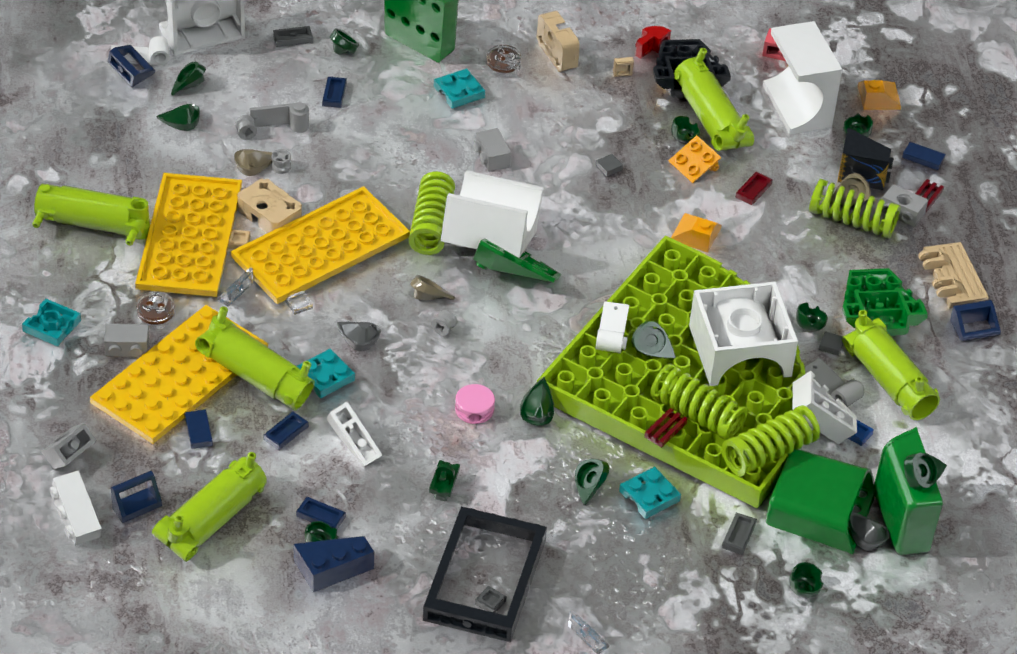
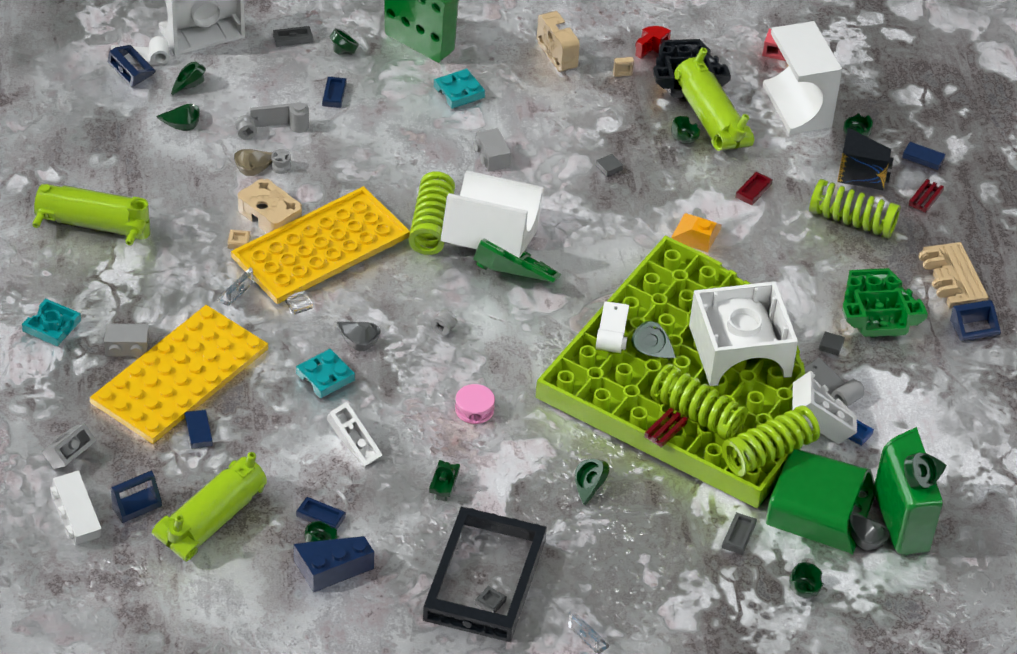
(156, 310): clear head -> none
(189, 235): yellow plate -> none
(255, 362): lime piece -> none
(285, 430): dark blue tile -> none
(428, 290): dark tan piece -> none
(503, 61): clear head -> none
(538, 404): dark green piece -> none
(648, 494): teal brick -> none
(695, 159): light orange hinge -> none
(809, 318): dark green hair -> none
(856, 182): dark tan piece -> none
(879, 95): light orange slope -> none
(891, 367): lime piece -> none
(912, 205): light grey brick -> none

